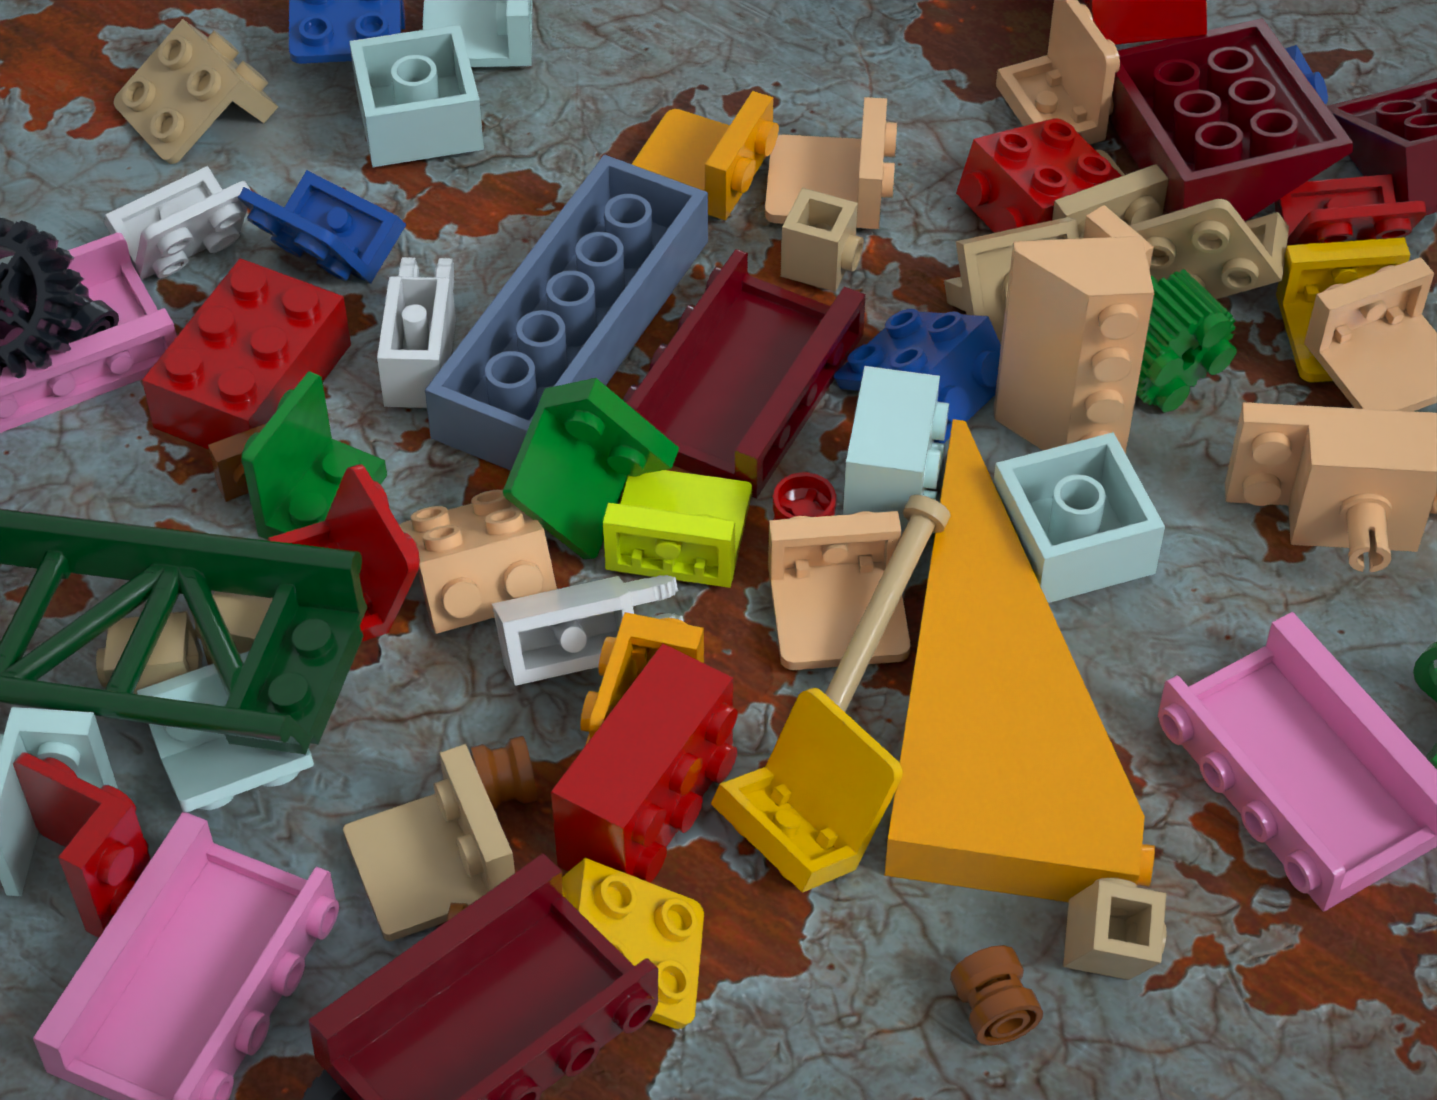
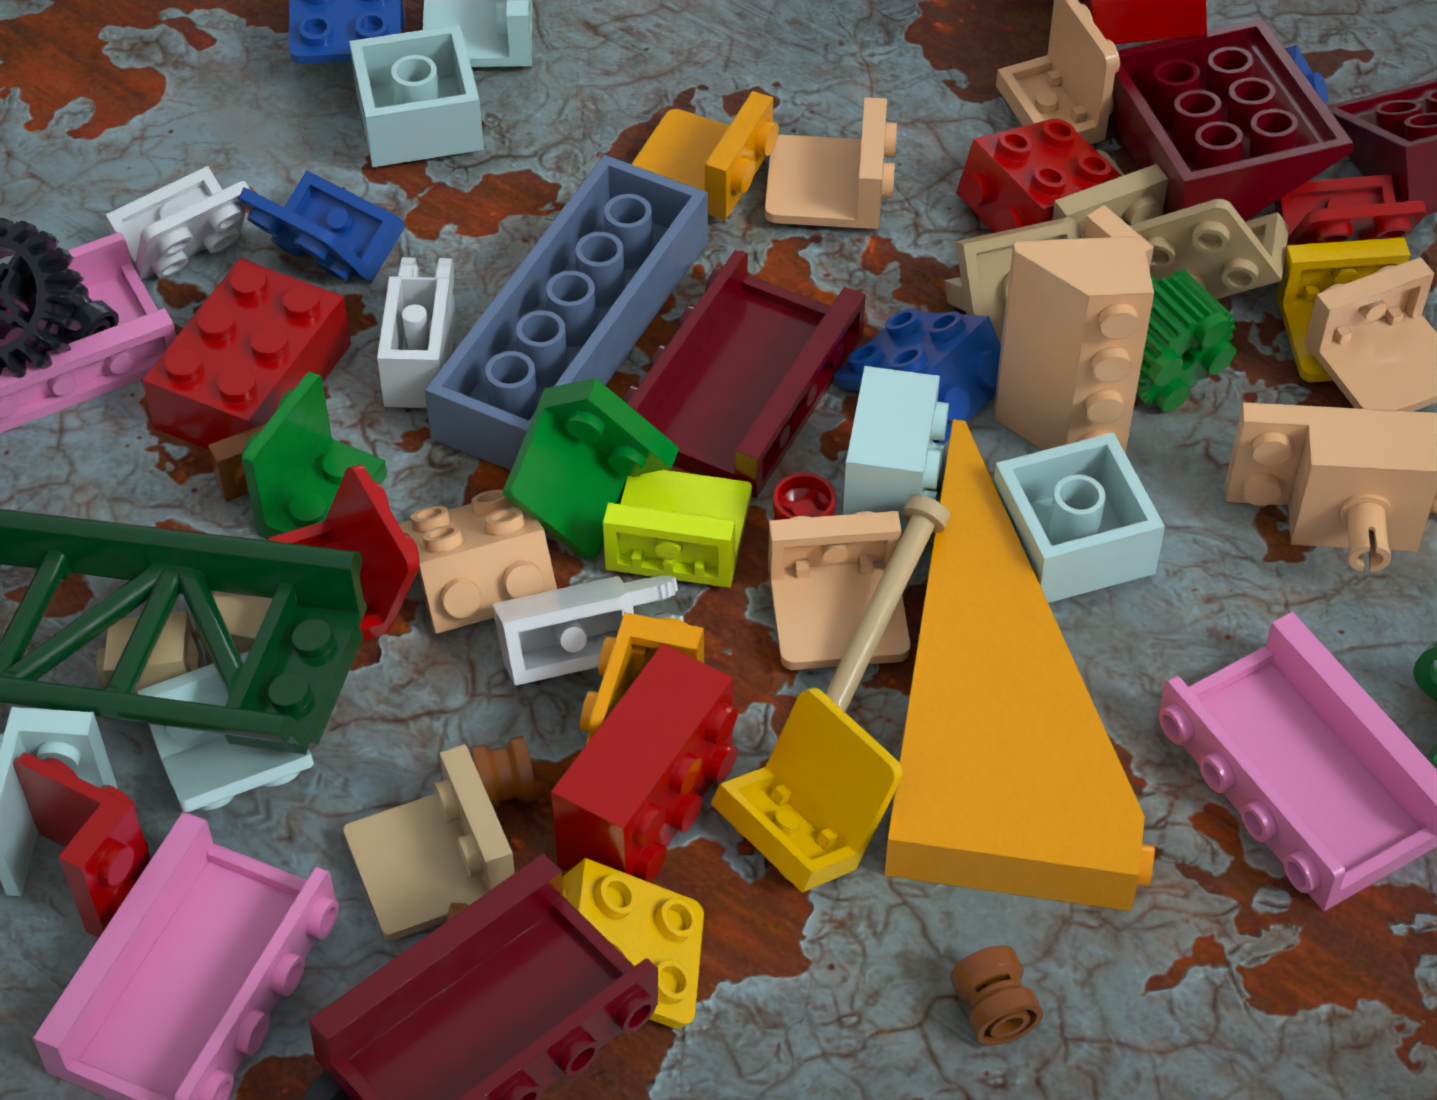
(187, 89): tan bracket -> none
(820, 240): tan brick -> none
(1115, 929): tan brick -> none

